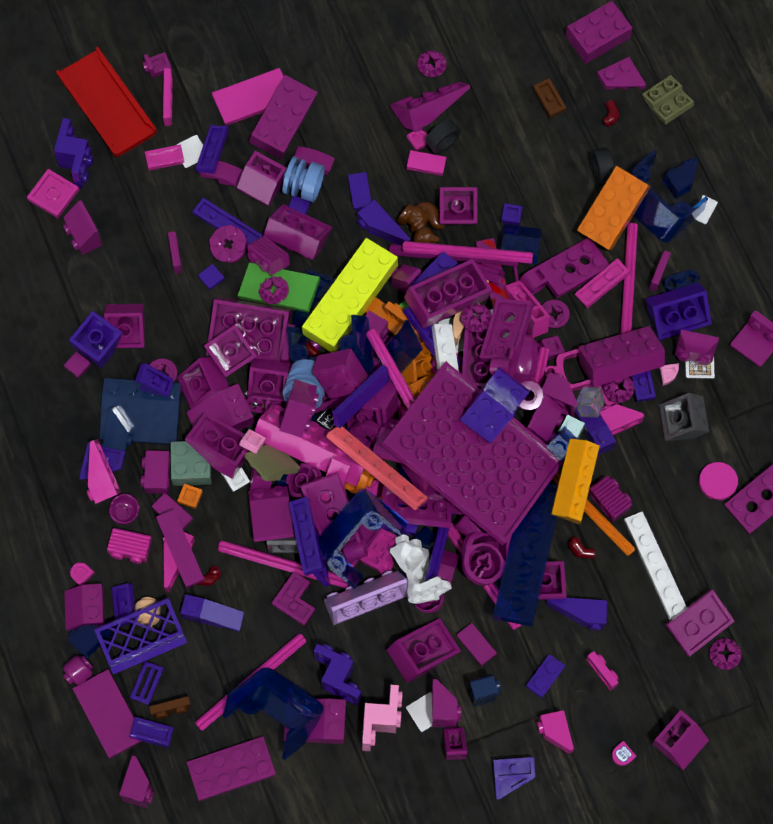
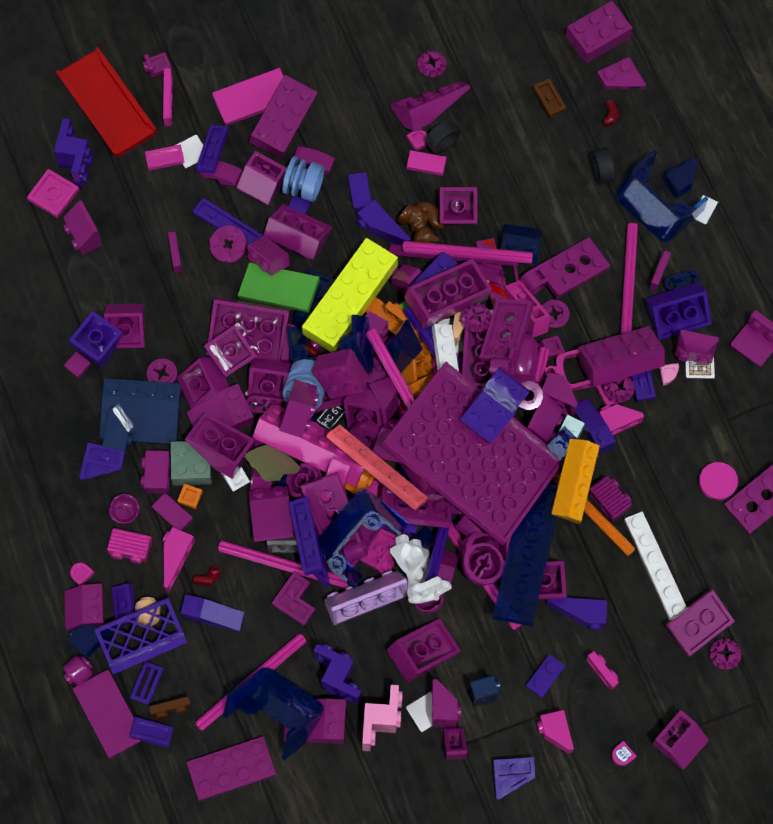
(100, 476): dark pink slope -> none
(136, 786): magenta slope -> none
(153, 380): dark purple slope -> none
(180, 548): magenta tile -> none
(211, 277): dark purple tile -> none
(252, 441): bright pink tile -> none
(279, 294): magenta gear -> none
(361, 396): dark purple tile -> none
(476, 644): magenta tile -> none
(511, 214): dark purple tile -> none
(579, 550): dark red arm -> none
(590, 402): clear brick -> none
(602, 283): dark pink tile -> none
(613, 208): orange brick -> none
(668, 99): olive slope -> none
(684, 417): flat silver slope -> none

